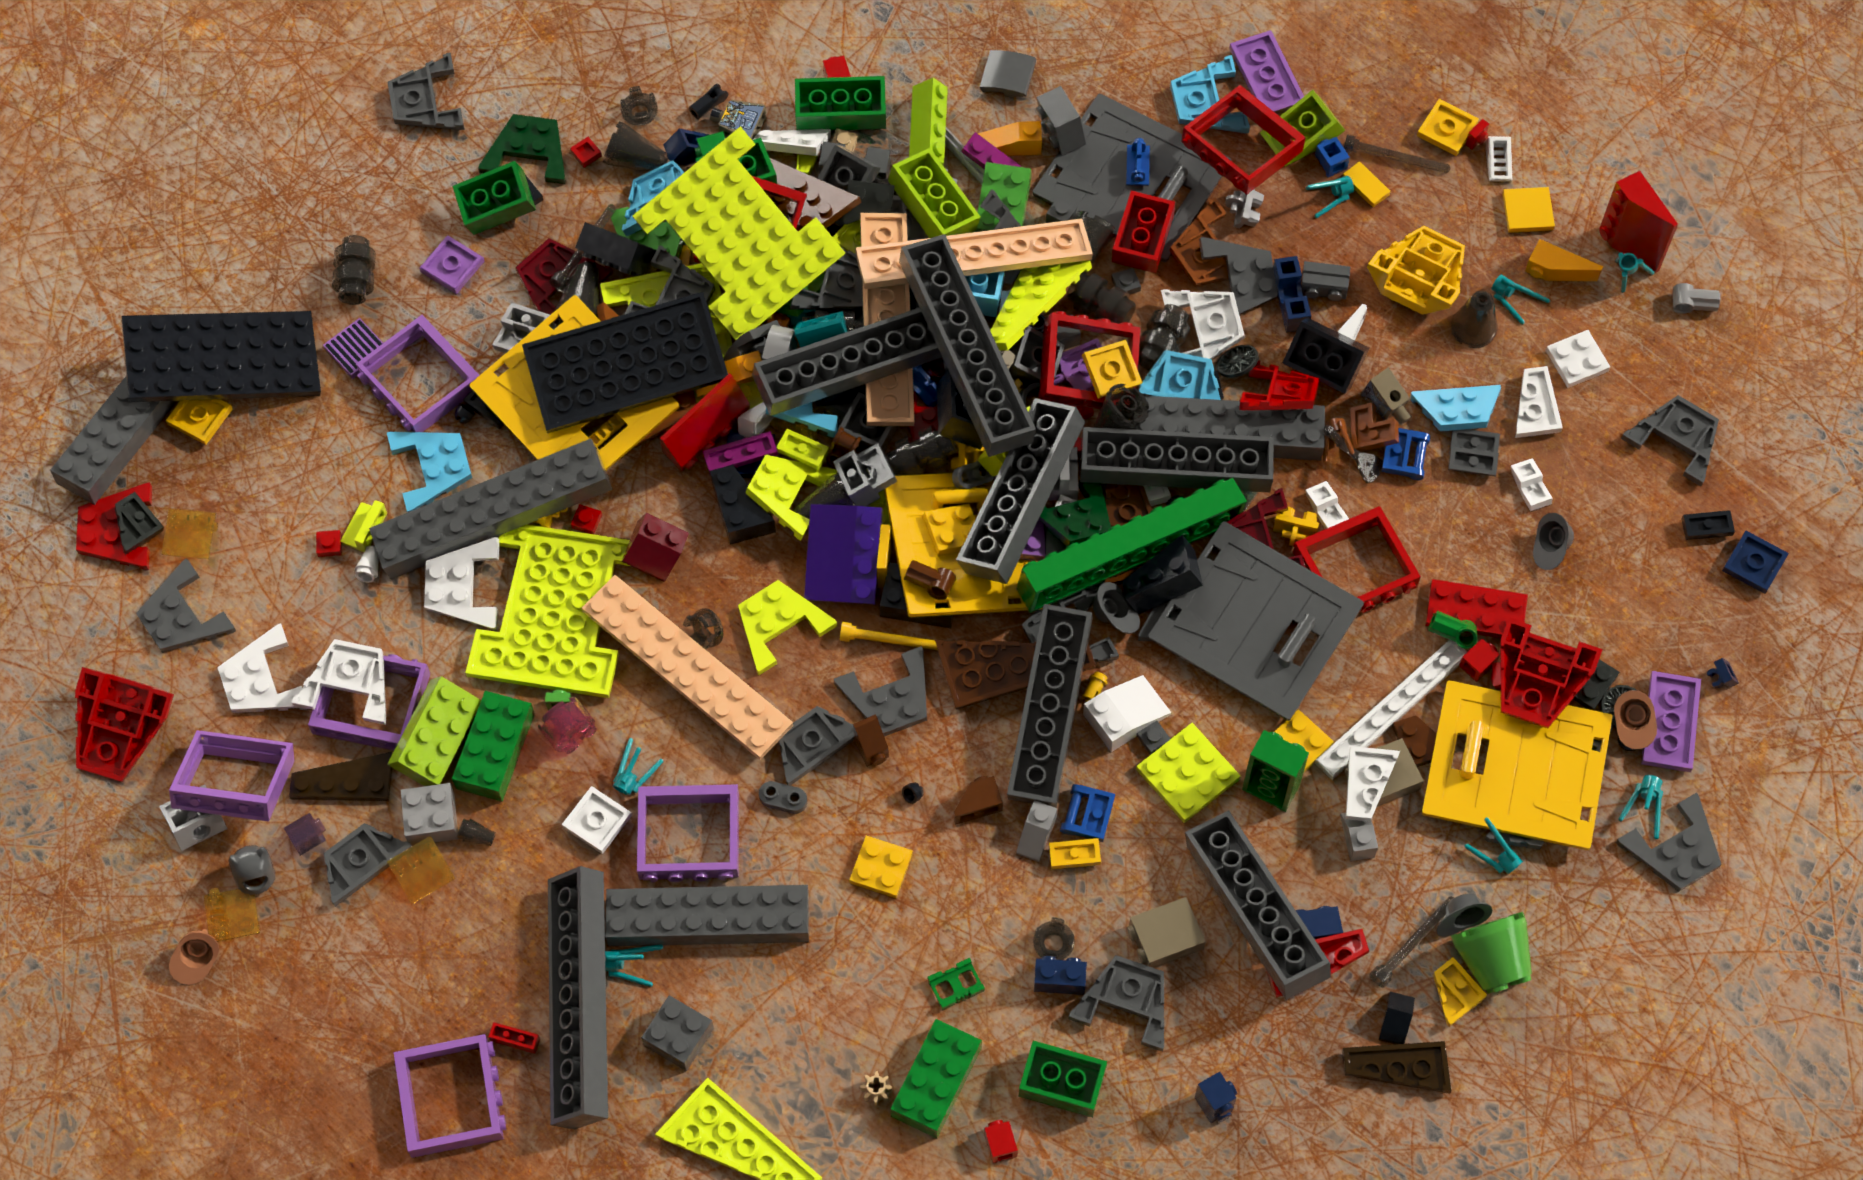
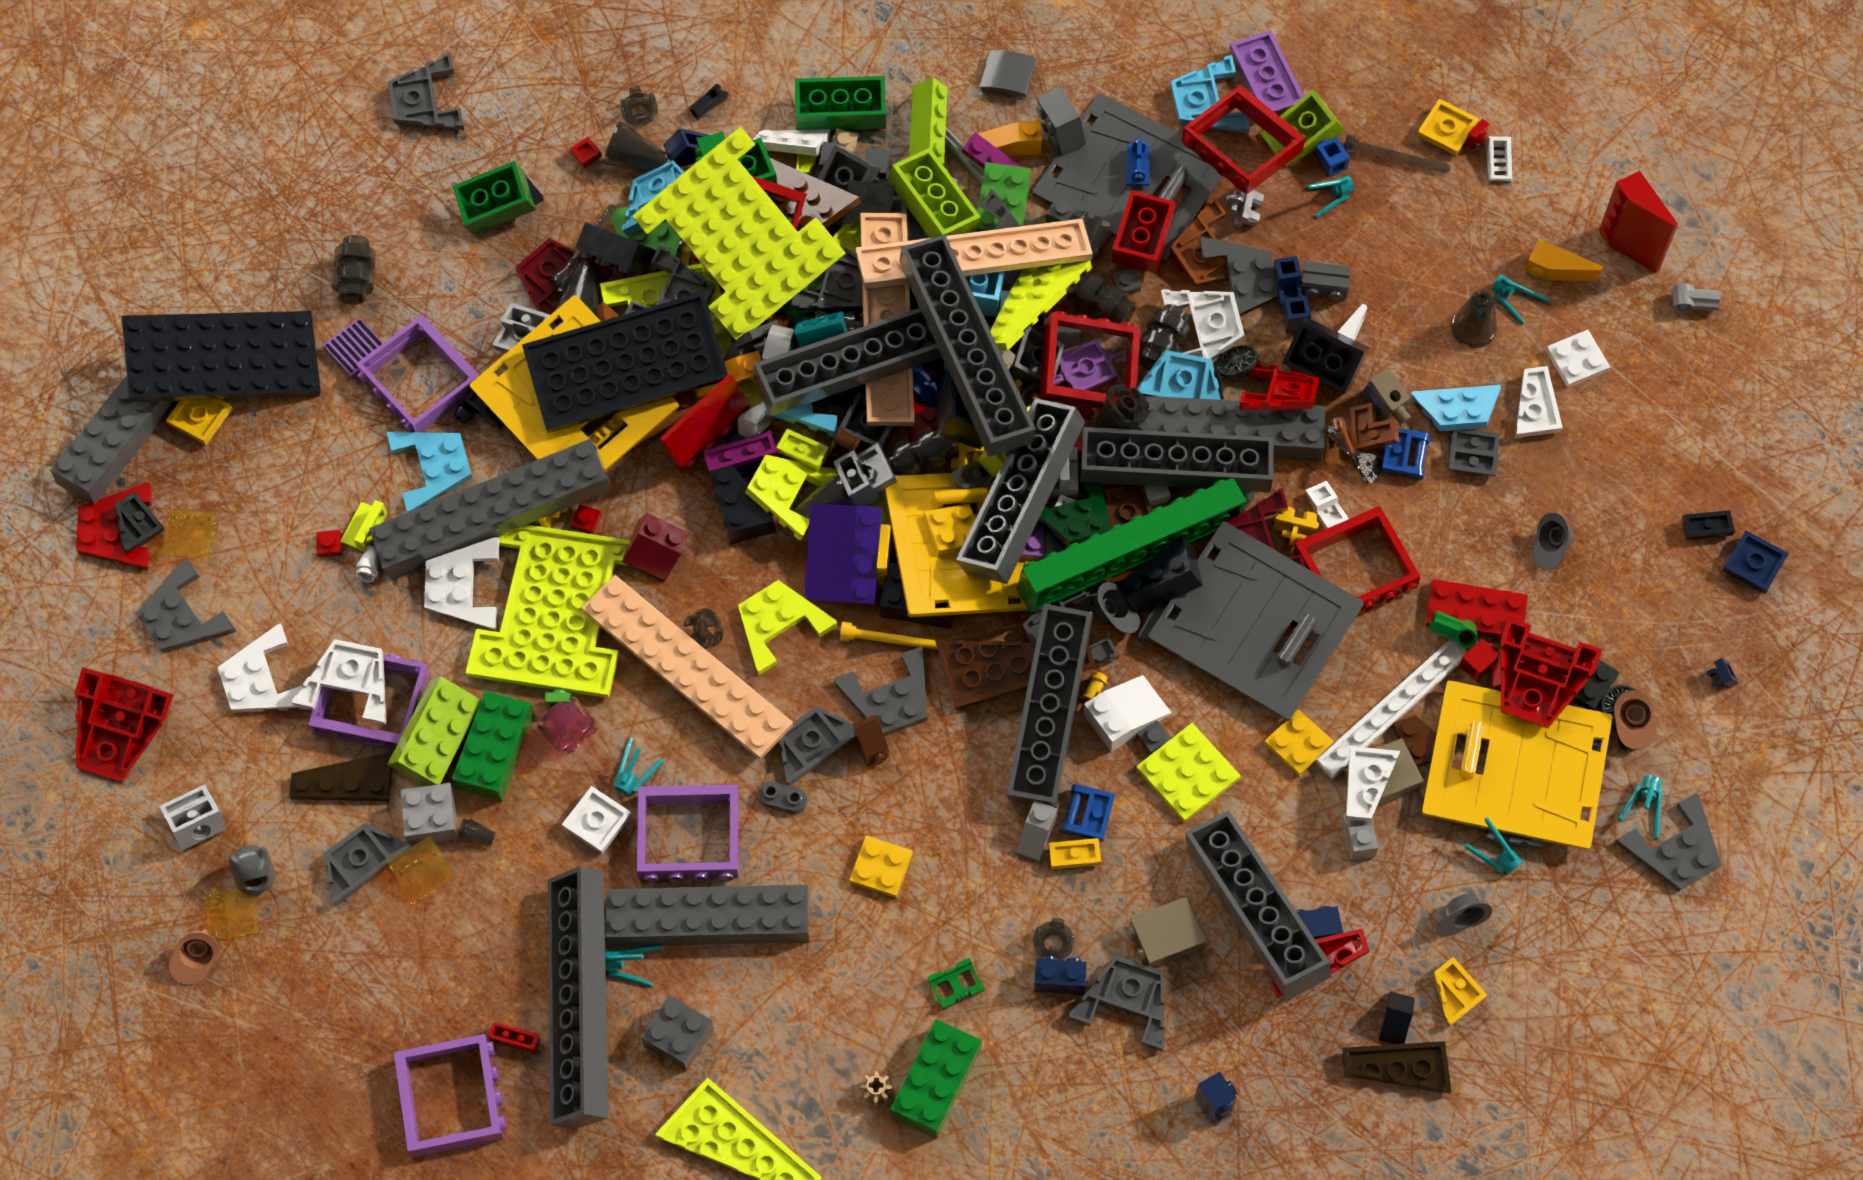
(228, 802): medium lavender window -> none
(305, 833): clear purple brick -> none
(452, 264): medium lavender tile -> none
(529, 139): dark green wing -> none
(740, 113): torso -> none
(835, 67): red brick -> none
(910, 789): black hinge -> none
(937, 582): reddish brown piece -> none
(979, 800): reddish brown slope -> none
(1000, 1141): red brick -> none
(1062, 1078): green brick -> none
(1111, 366): yellow plate -> none
(1275, 770): green brick -> none
(1367, 185): yellow tile -> none
(1382, 974): clear smoke piece -> none
(1420, 271): yellow wedge -> none
(1497, 952): bright green cone -> none
(1528, 209): yellow tile -> none
(1530, 484): white slope -> none
(1628, 265): teal plant -> none
(1676, 714): medium lavender plate -> none
(1684, 427): dark grey wing -> none

